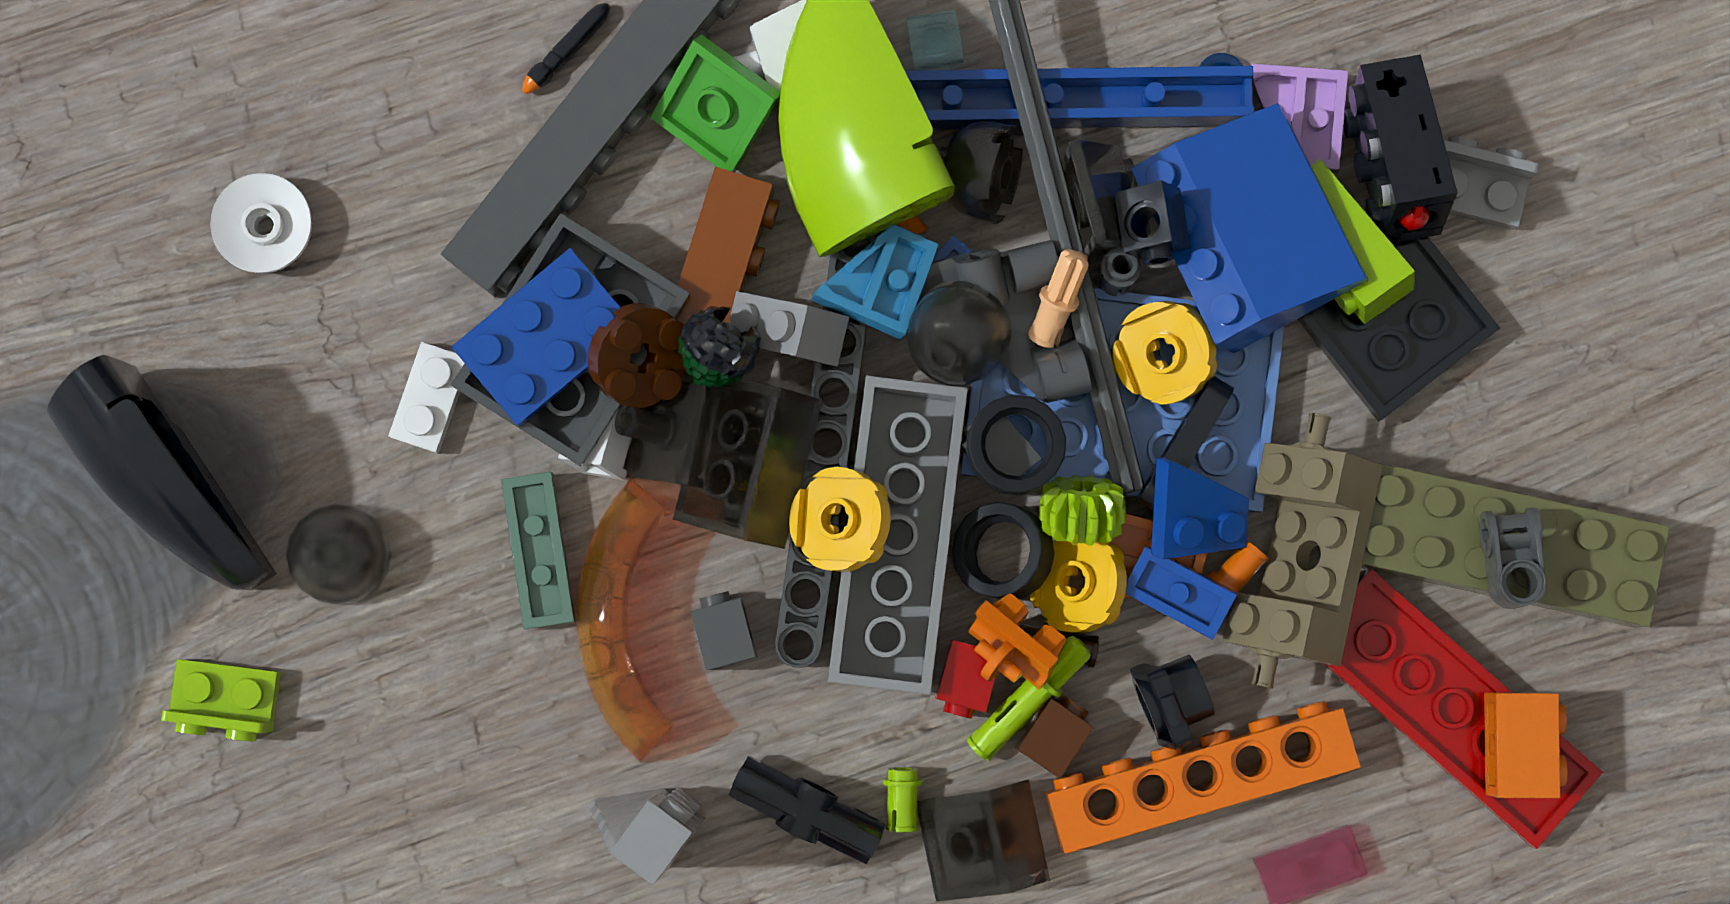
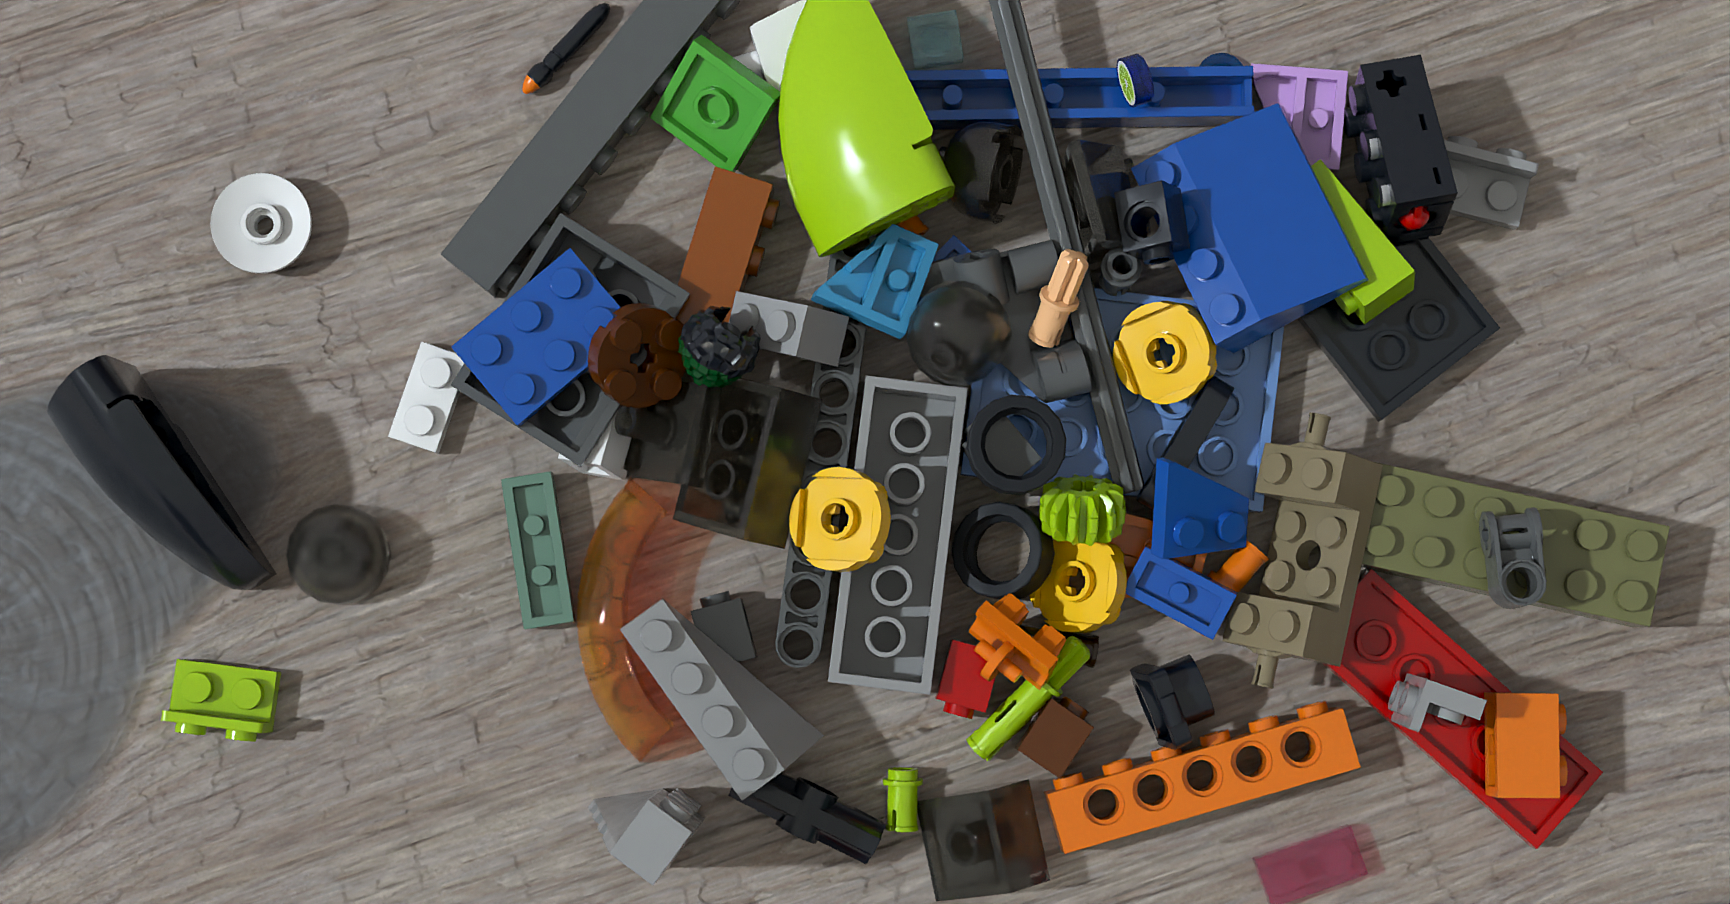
(727, 708): none -> light grey wedge
(1135, 80): none -> clear blue tile
(1419, 695): none -> light grey bracket

